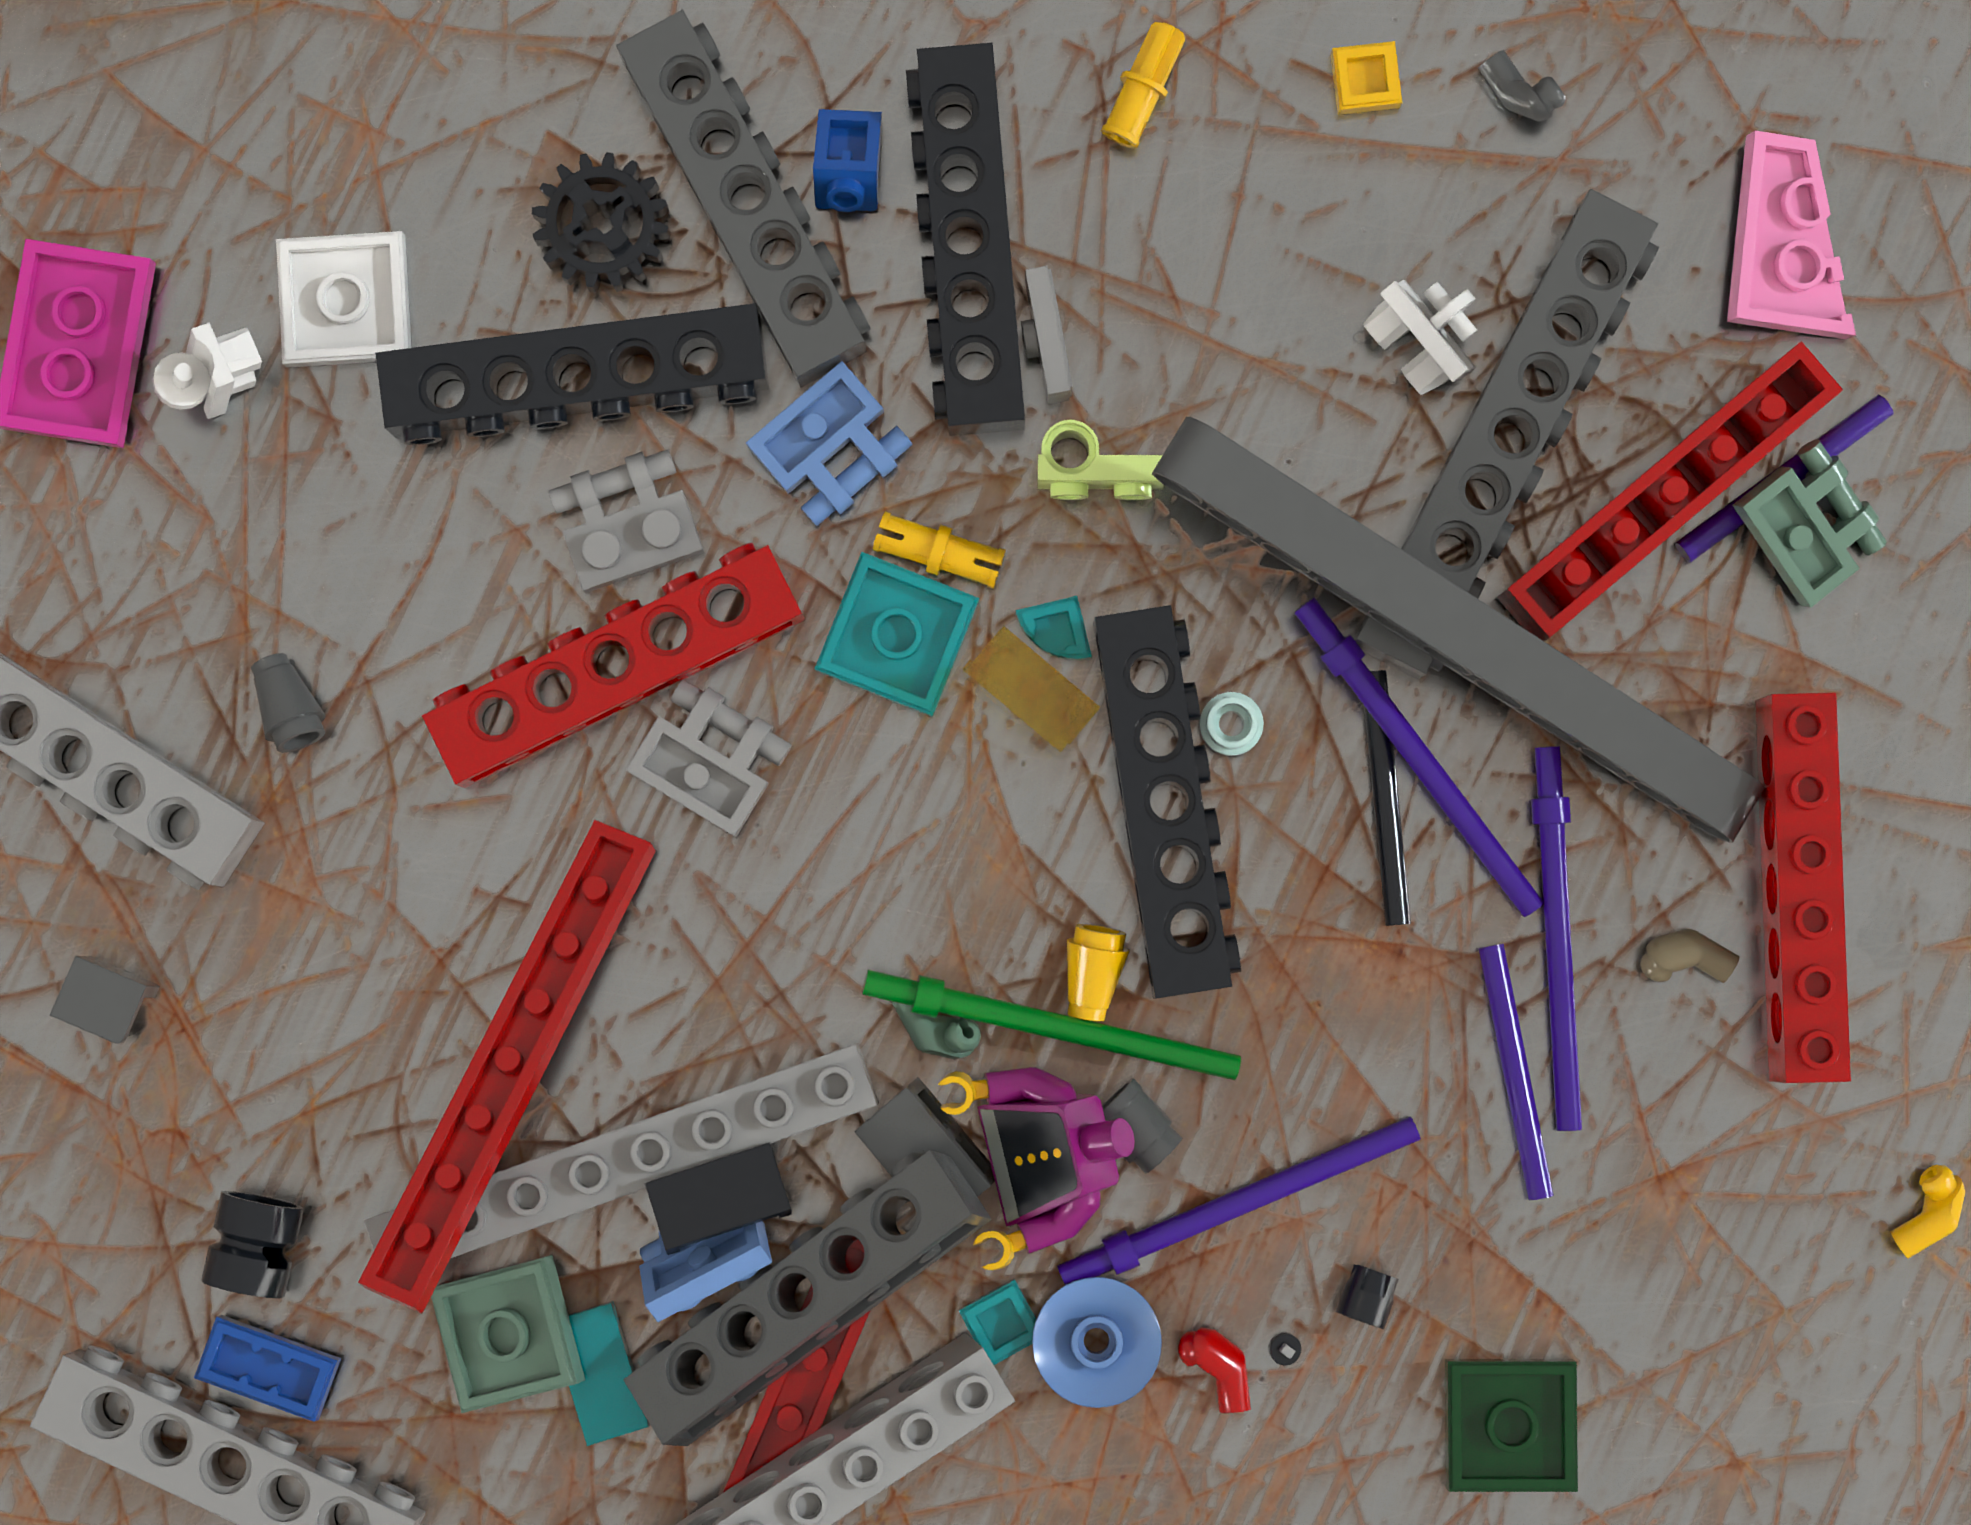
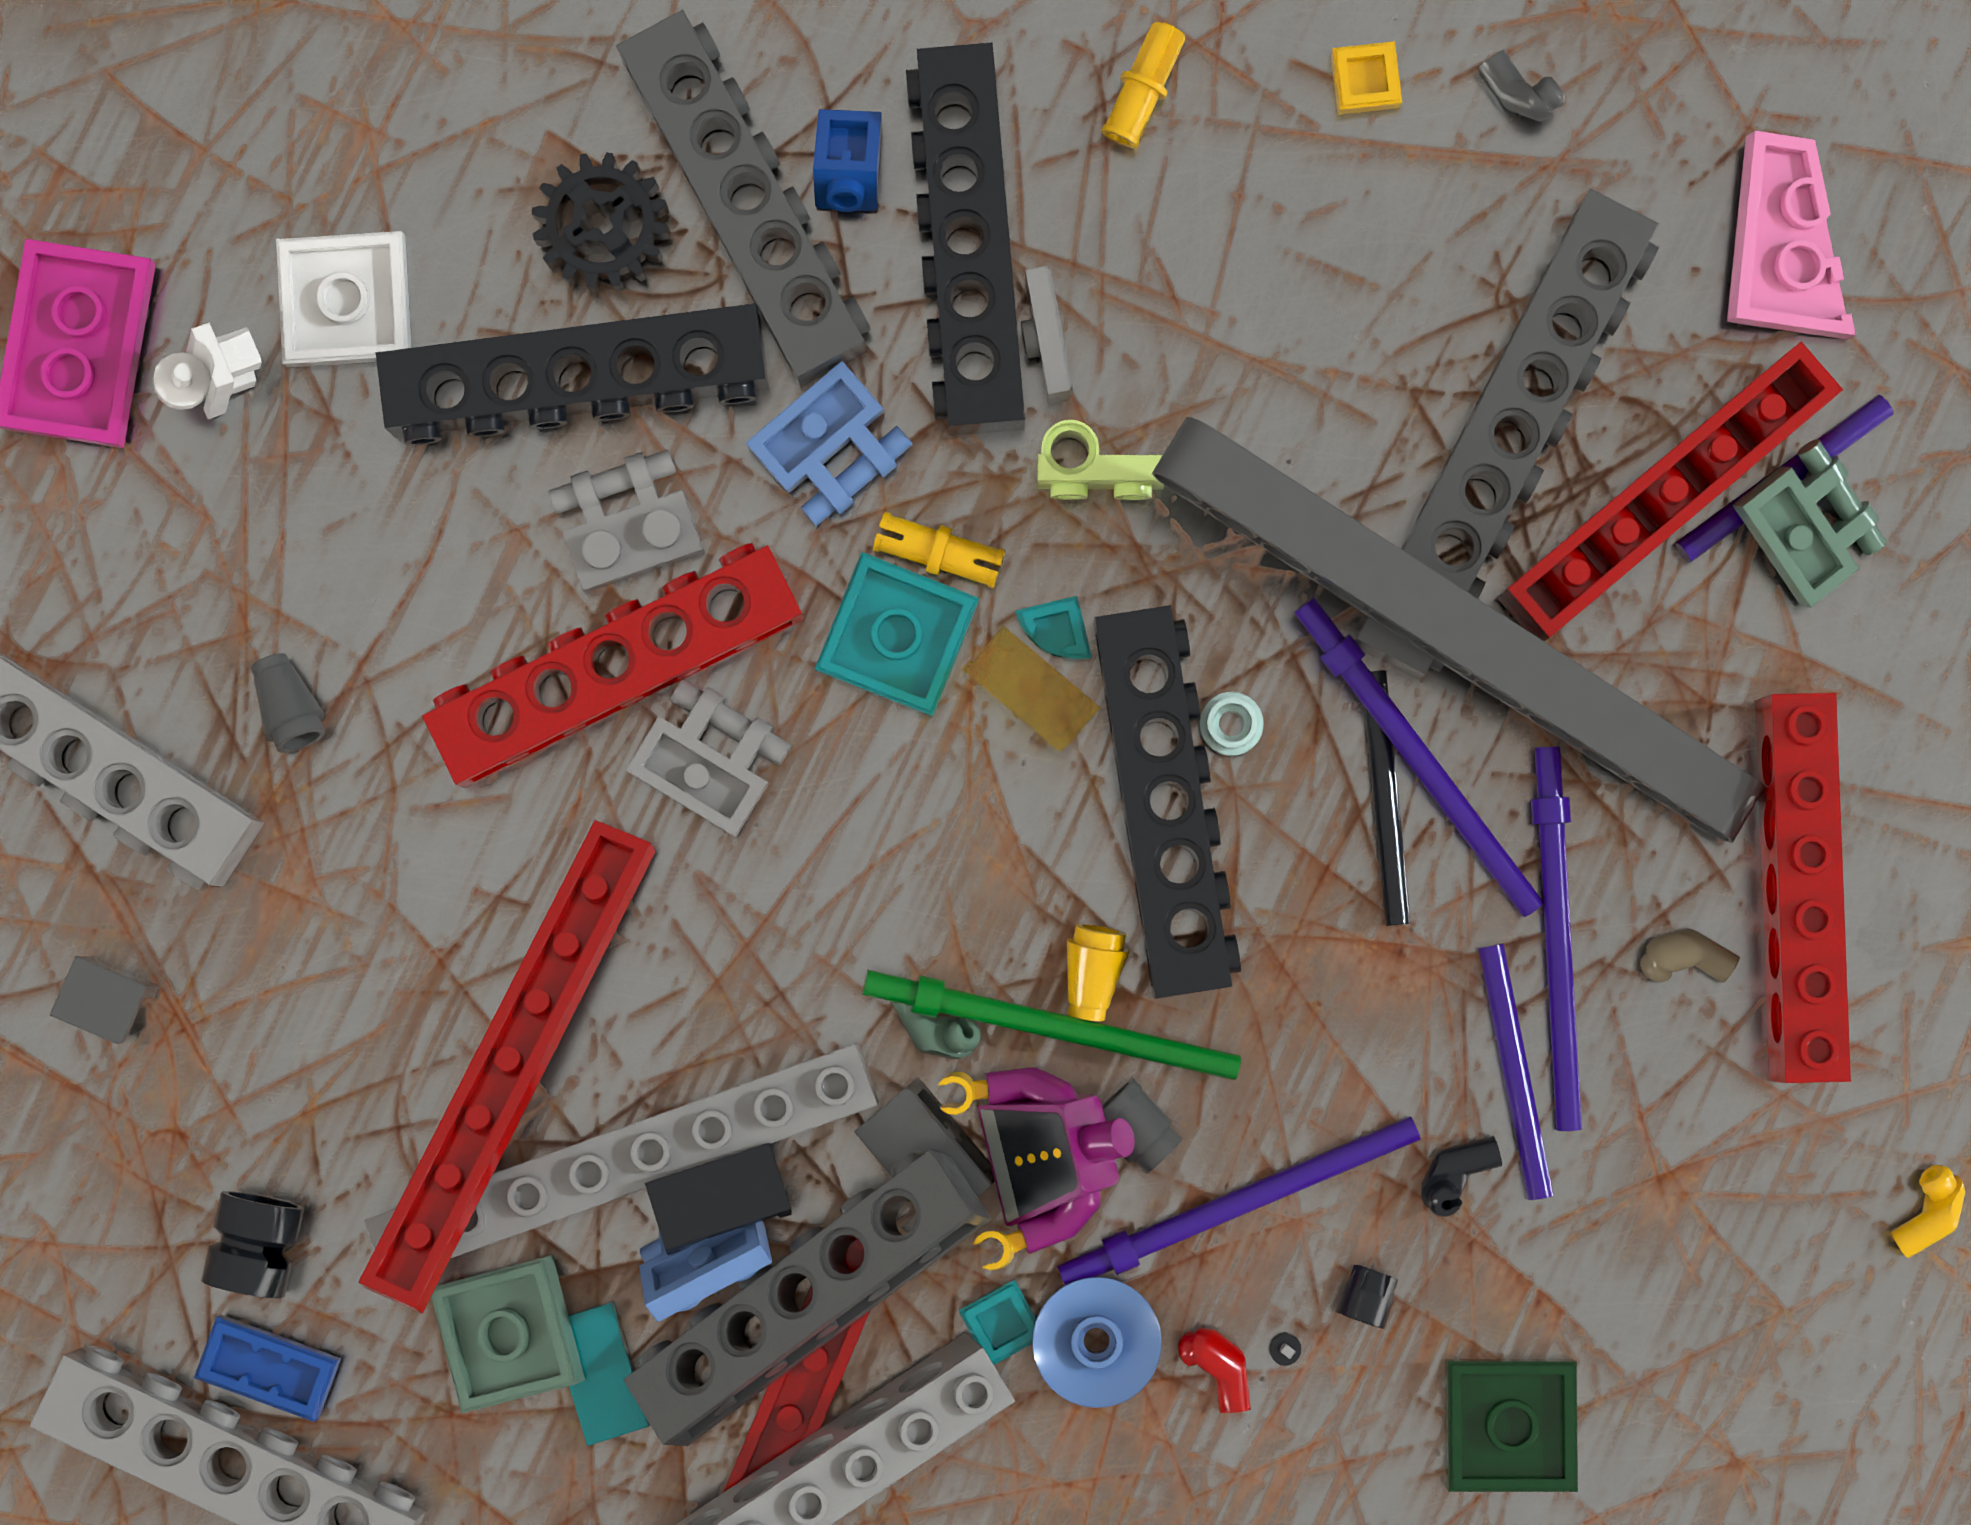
(1406, 312): white hips -> none
(1451, 1170): none -> black arm

